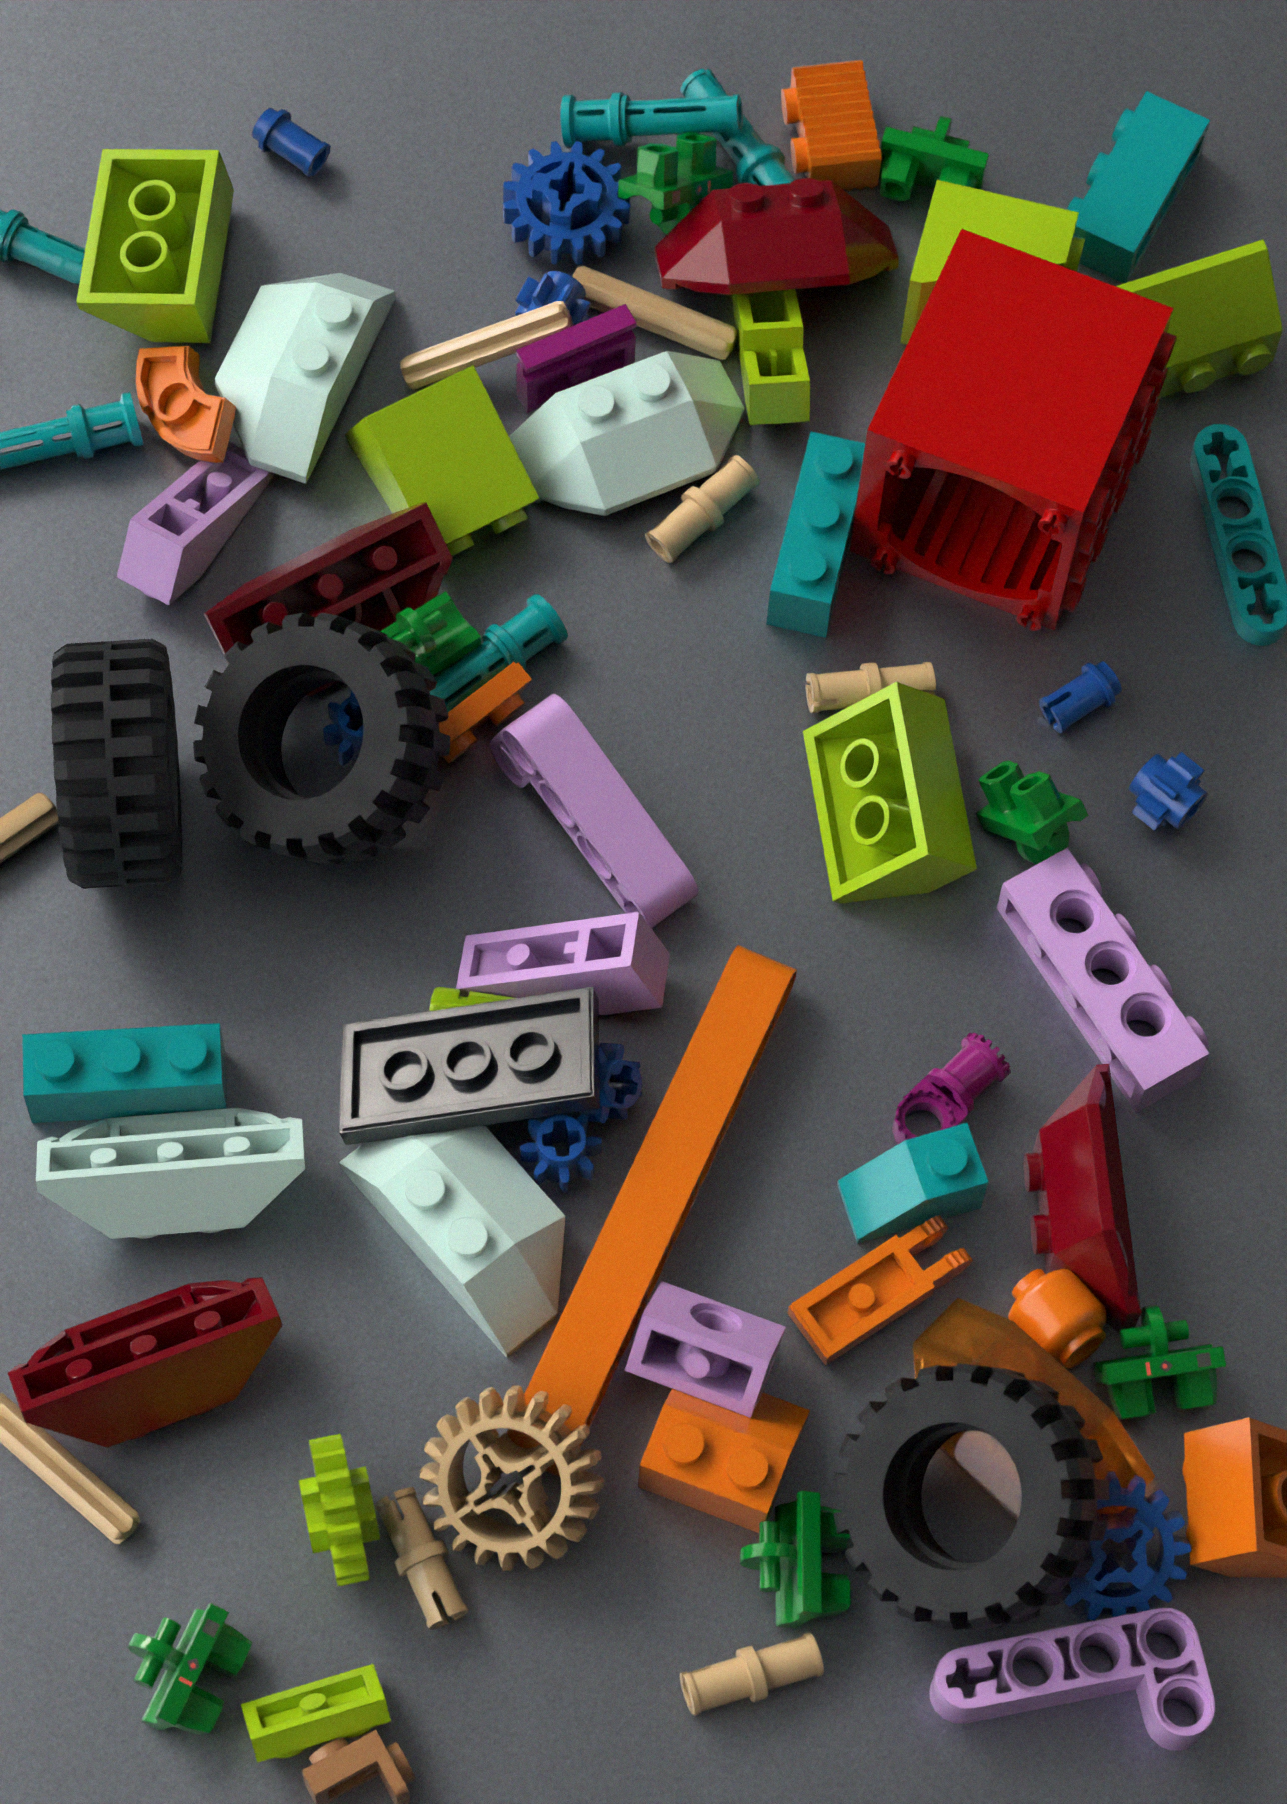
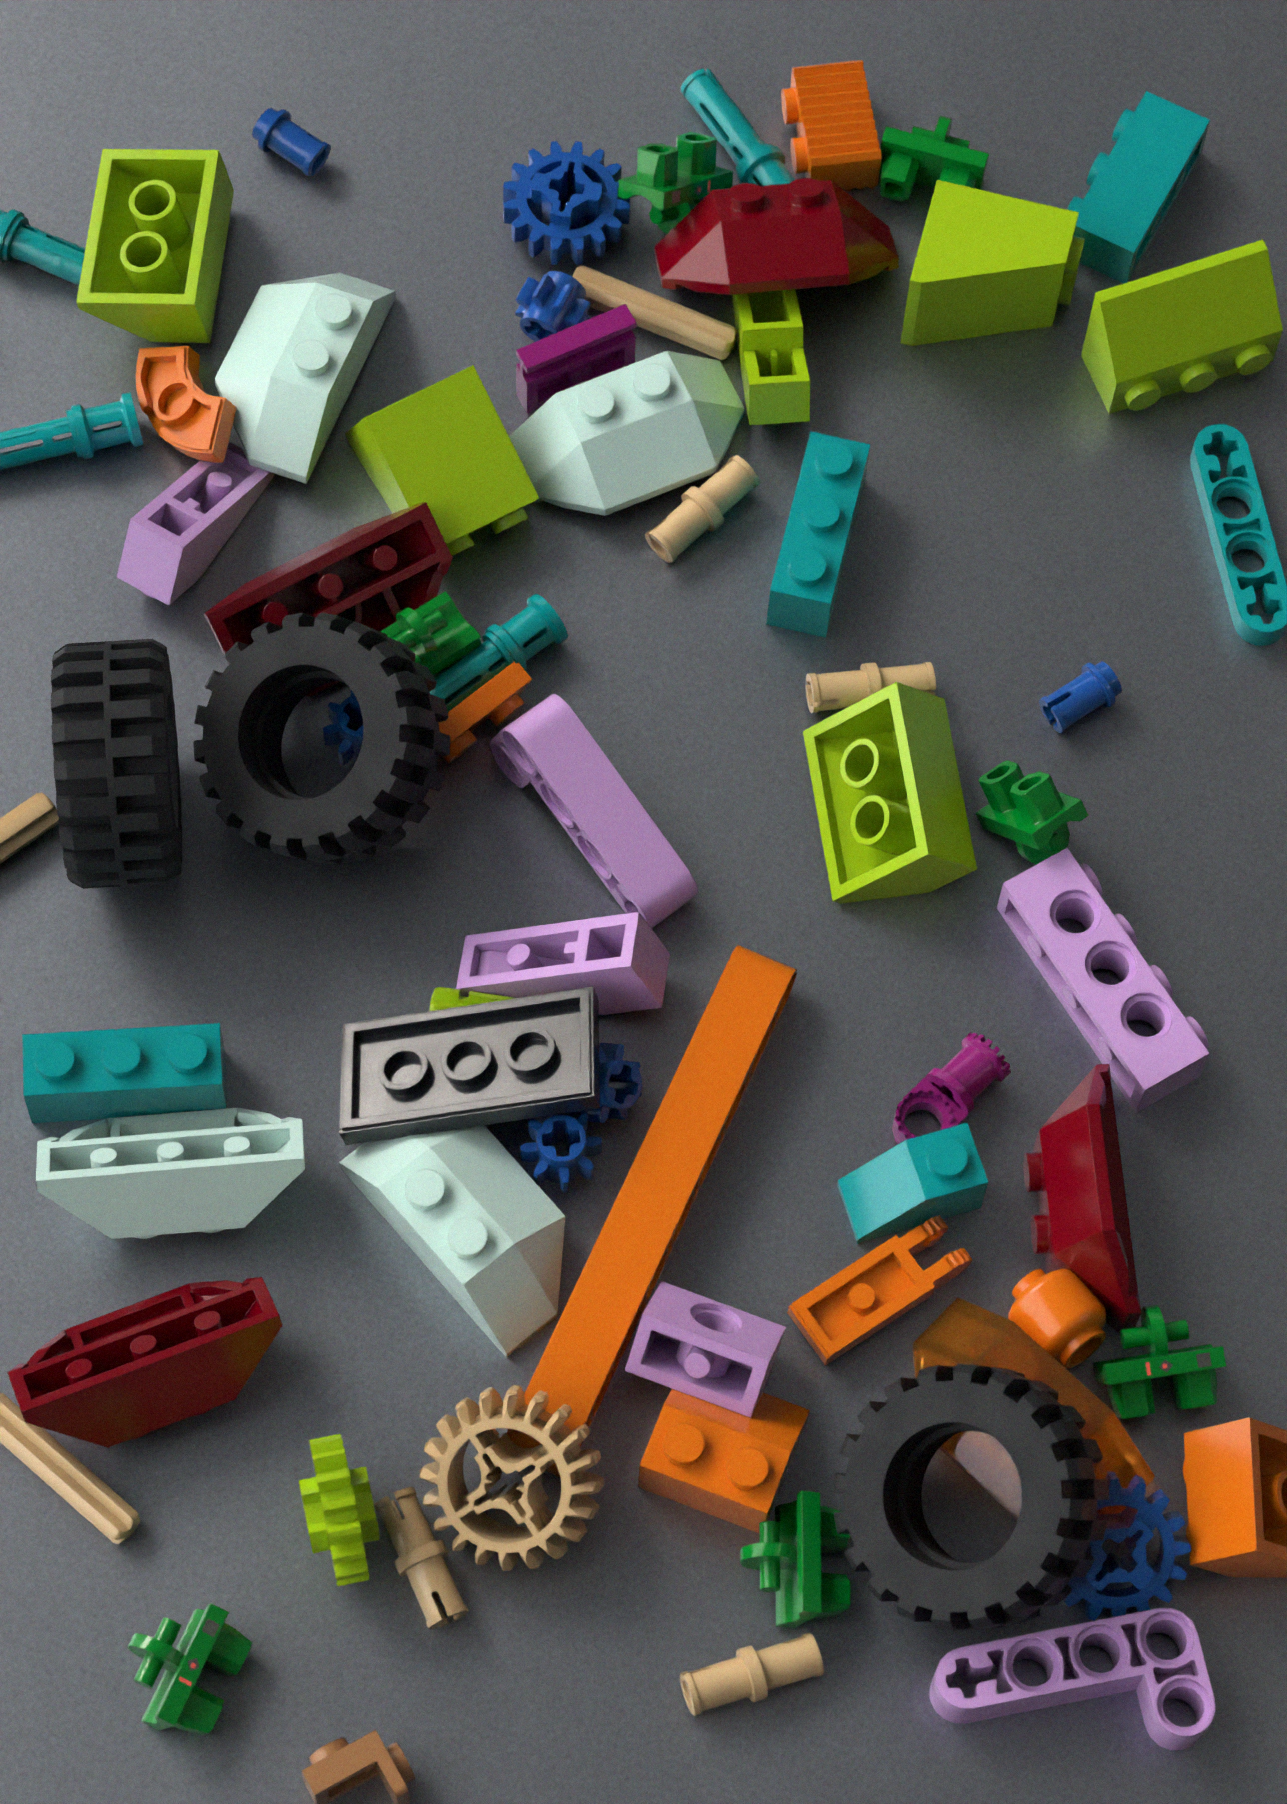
(316, 1713): lime plate -> none
(484, 345): tan axle -> none
(622, 119): teal pin -> none
(1011, 430): red piece -> none
(1168, 791): blue gear -> none

